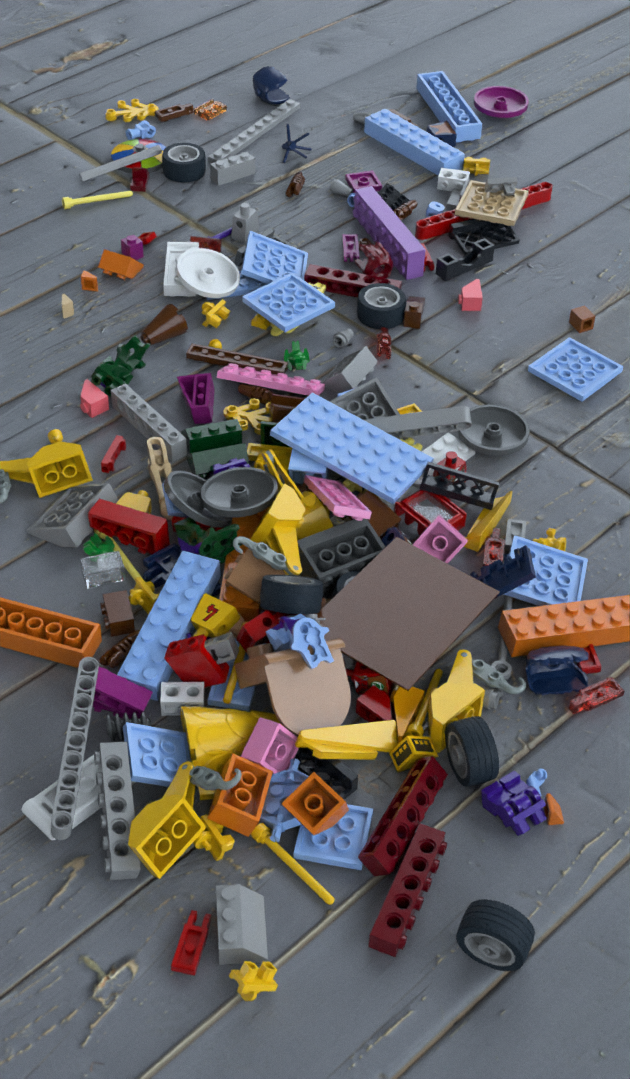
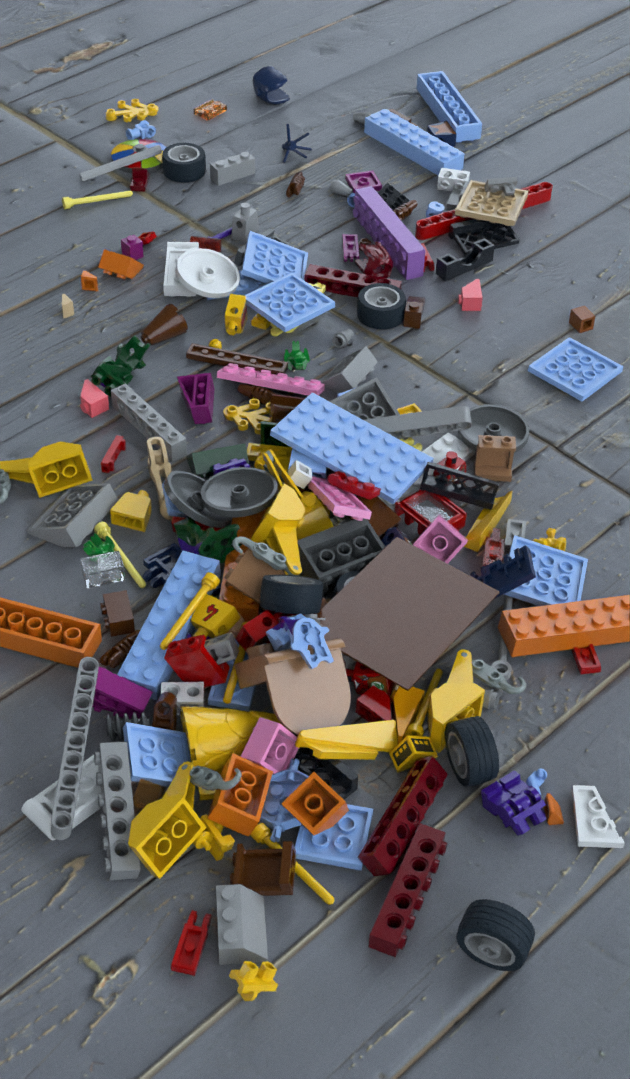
(55, 436): yellow hinge -> none
(130, 526): red wedge -> none
(143, 594): yellow hips -> none
(146, 793): none -> clear orange panel
(165, 716): none -> reddish brown piece
(174, 111): reddish brown hinge -> none
(209, 582): none -> yellow piece
(213, 311): yellow hips -> none
(213, 436): dark green slope -> none
(235, 322): none -> yellow torso
(255, 131): light grey plate -> none
(265, 870): none -> reddish brown panel
(300, 474): none -> white plate
(353, 486): none -> red hinge
(384, 343): clear red hinge -> none
(476, 166): yellow hips -> none
(495, 457): none -> medium nougat panel
(501, 101): magenta dish -> none
(554, 671): dark blue animal -> none
(592, 820): none -> white wing
(596, 695): clear red hinge -> none

